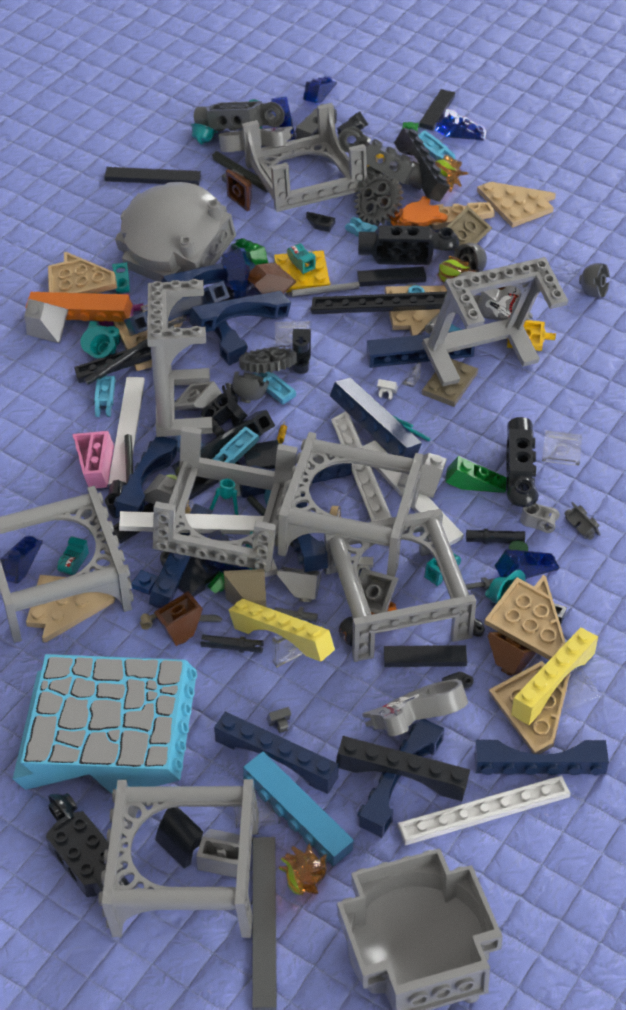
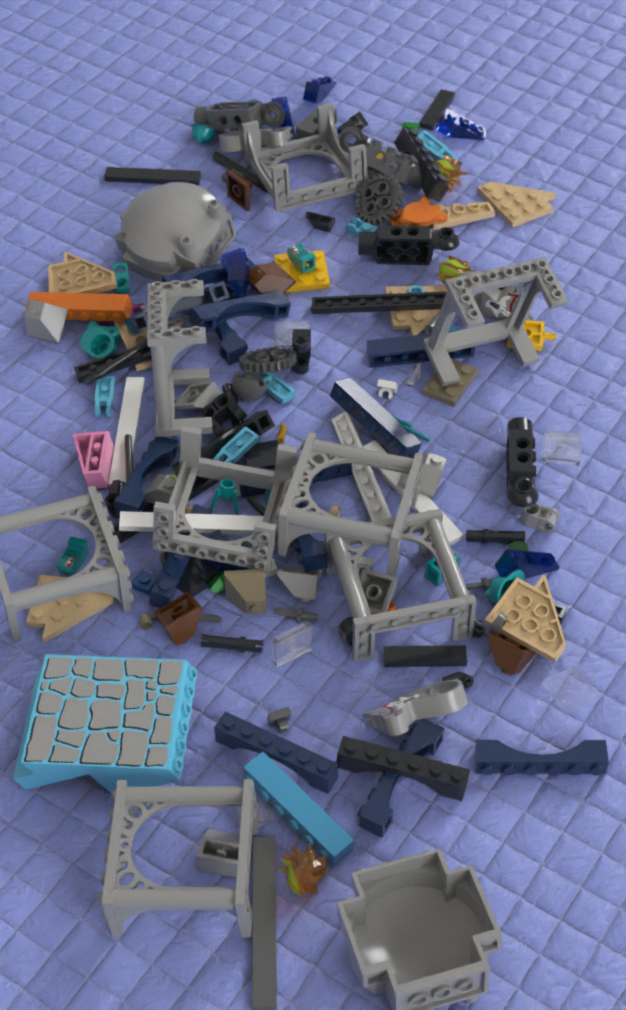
(20, 558): clear blue slope -> none
(77, 845): black brick -> none
(179, 835): black slope -> none
(254, 251): green slope -> none
(308, 638): light yellow arch -> none
(325, 289): light grey bar -> none
(391, 276): black tile -> none
(469, 227): dark tan plate -> none
(473, 254): dark grey cylinder -> none
(474, 477): green slope -> none
(483, 810): white tile -> none
(498, 623): none -> dark grey tile
(537, 691): light yellow arch -> none
(542, 731): tan wing -> none
(587, 526): dark grey hinge -> none
(594, 280): dark grey cylinder -> none

